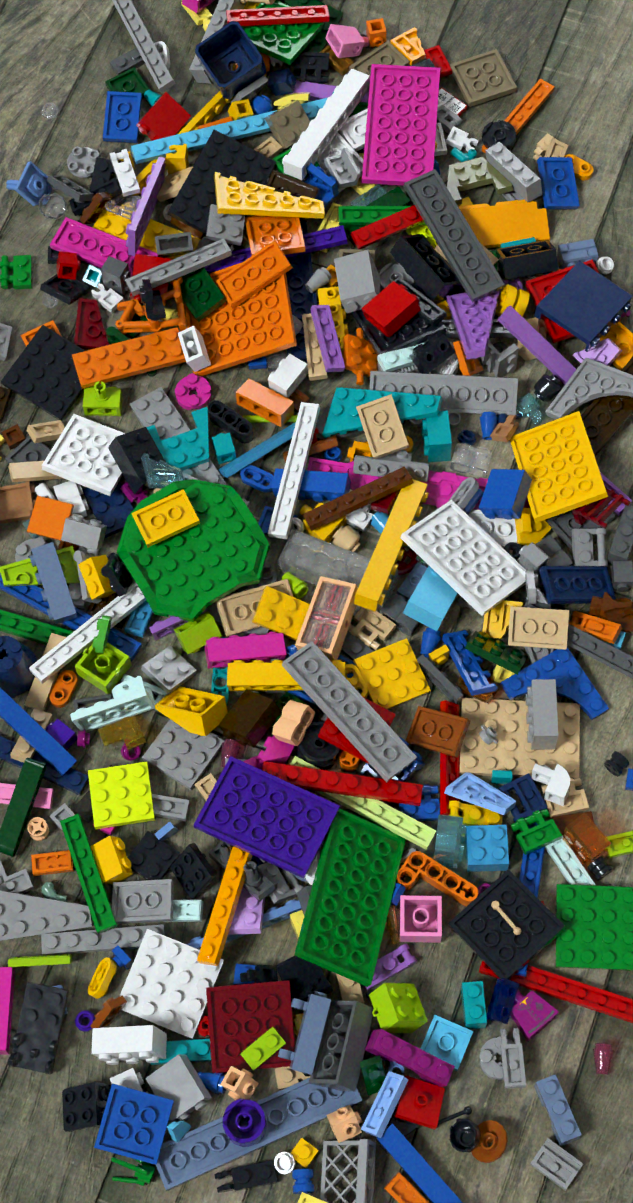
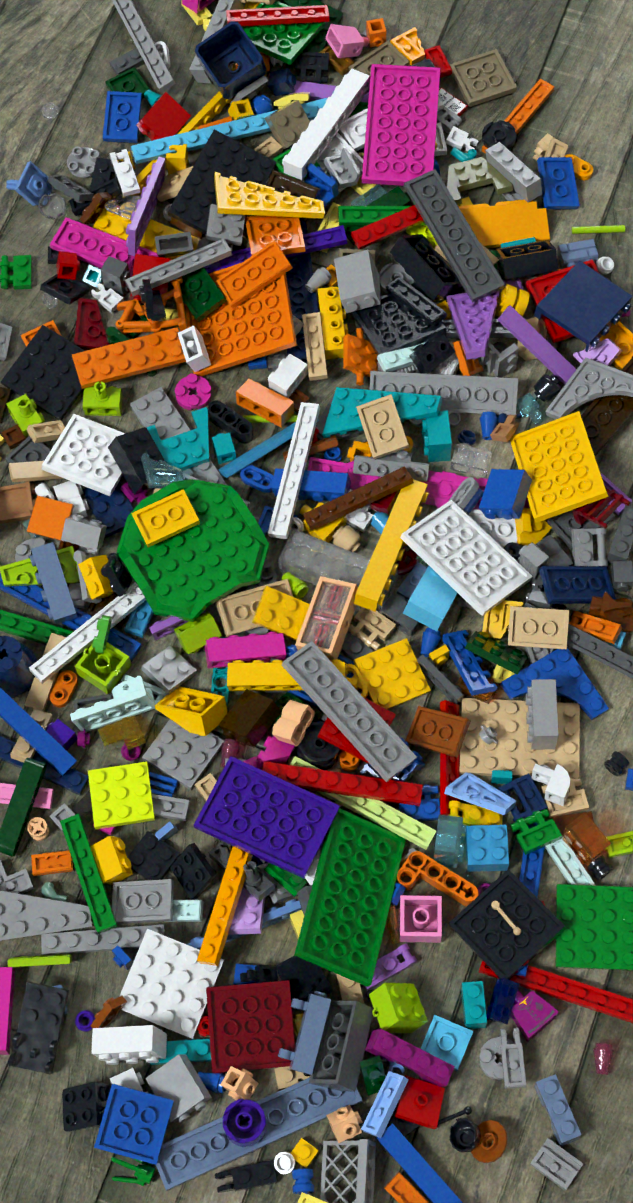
(24, 413): none -> lime brick
(102, 977): yellow plate -> none
(173, 782): none -> blue tile
(178, 1130): medium azure tile -> none
(263, 1048): lime plate -> none
(288, 880): none -> green plate
(327, 338): medium lavender plate -> none
(391, 308): red brick -> none
(531, 582): light grey plate -> none
(598, 229): none -> lime bar

